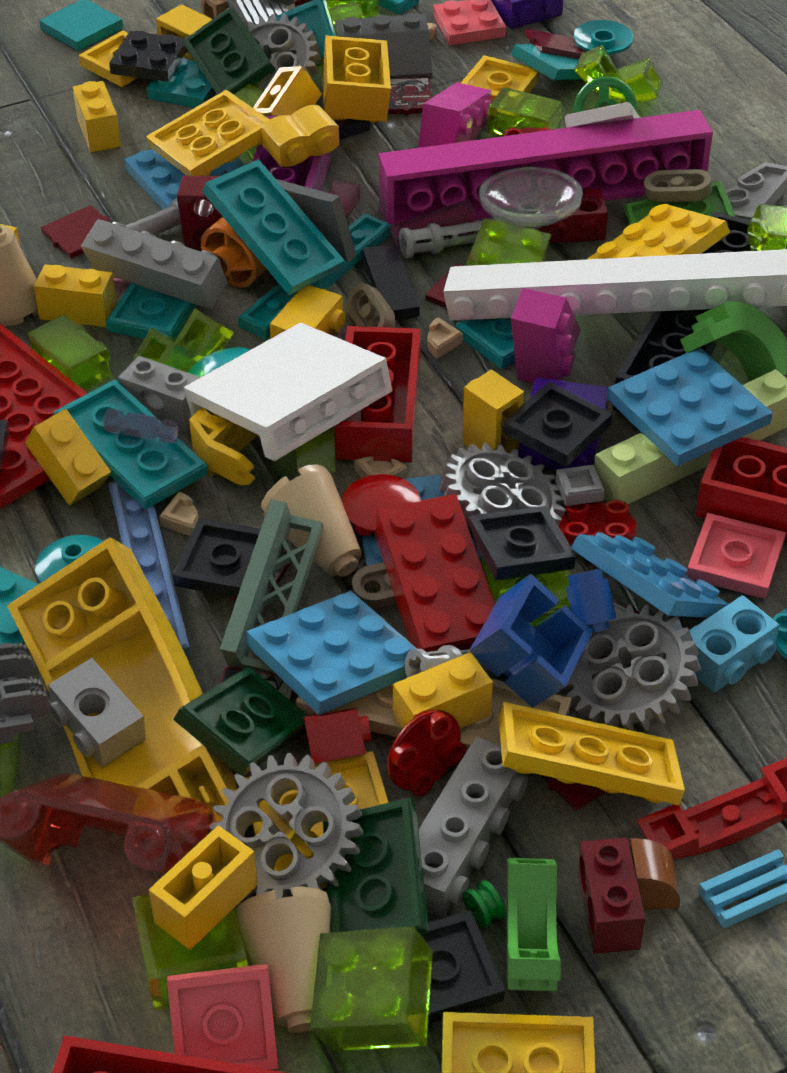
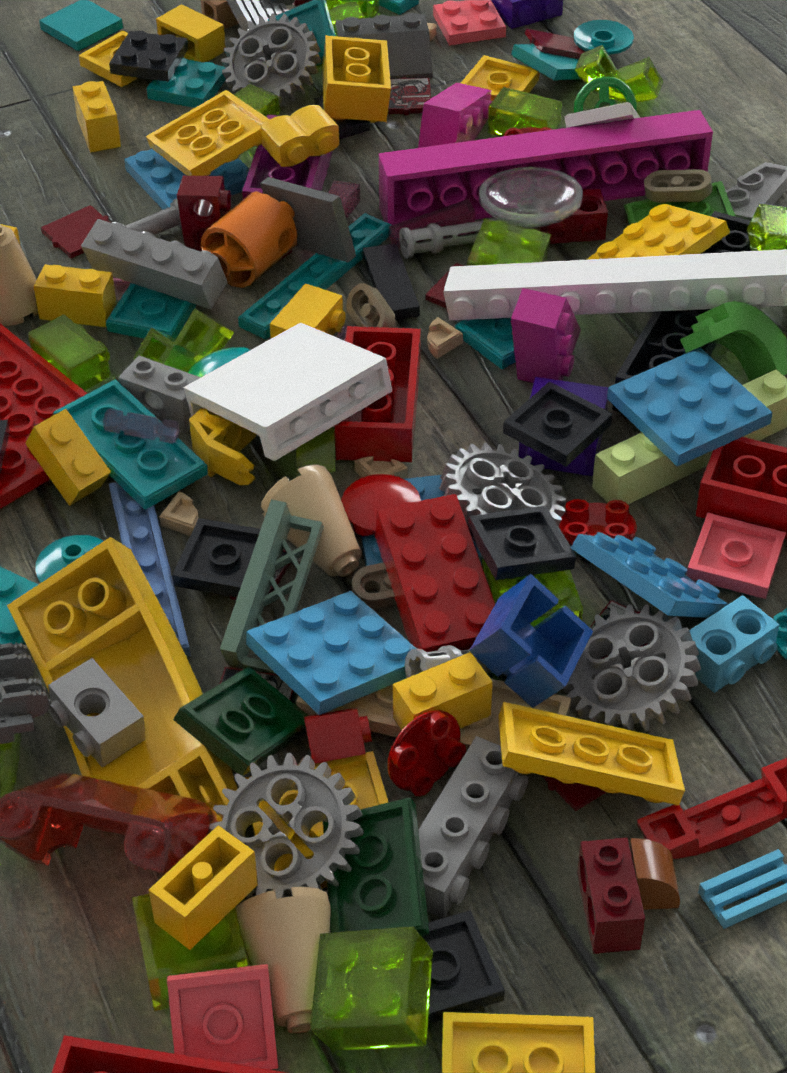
(228, 53): dark green tile -> none
(273, 226): teal plate -> none
(288, 92): yellow brick -> none
(484, 904): green bush -> none
(485, 408): yellow brick -> none
(531, 925): bright green arch -> none
(579, 485): light grey tile -> none
(591, 599): blue brick -> none

